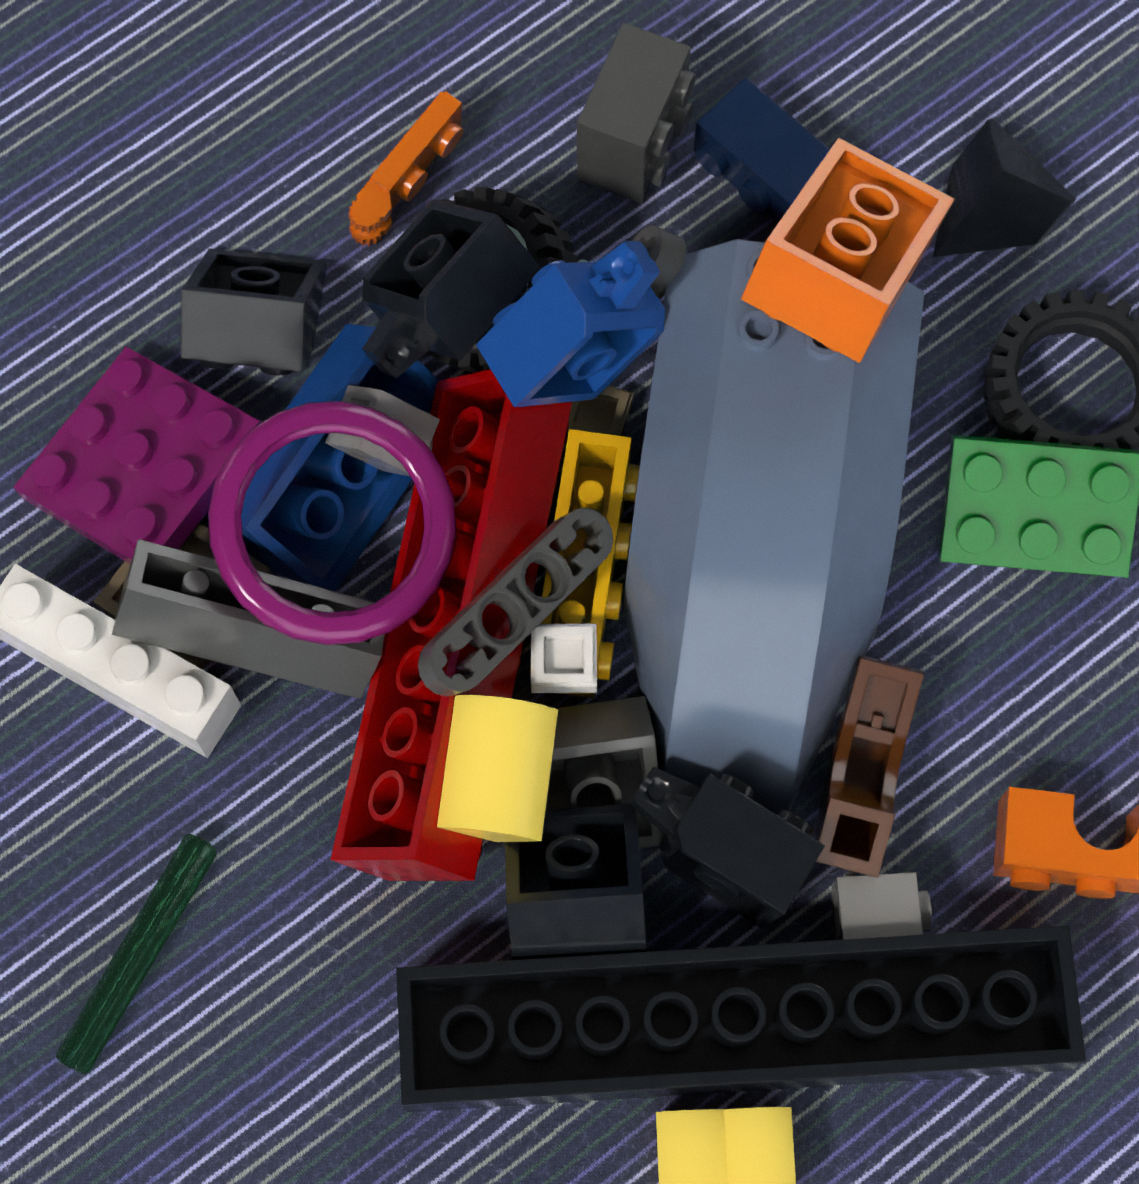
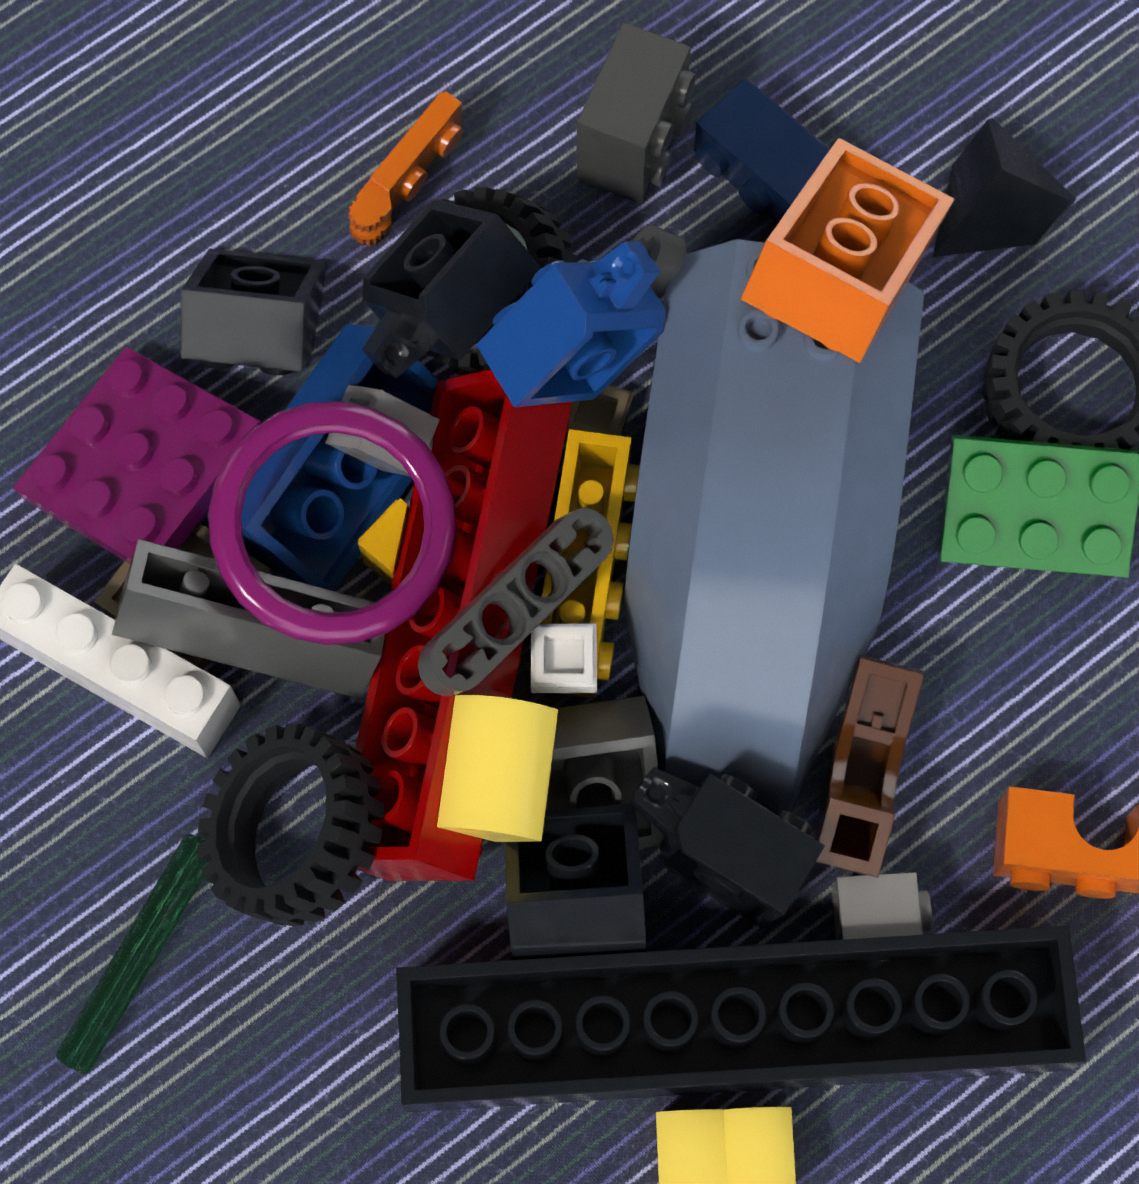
(341, 839): none -> black tyre
(383, 540): none -> yellow slope

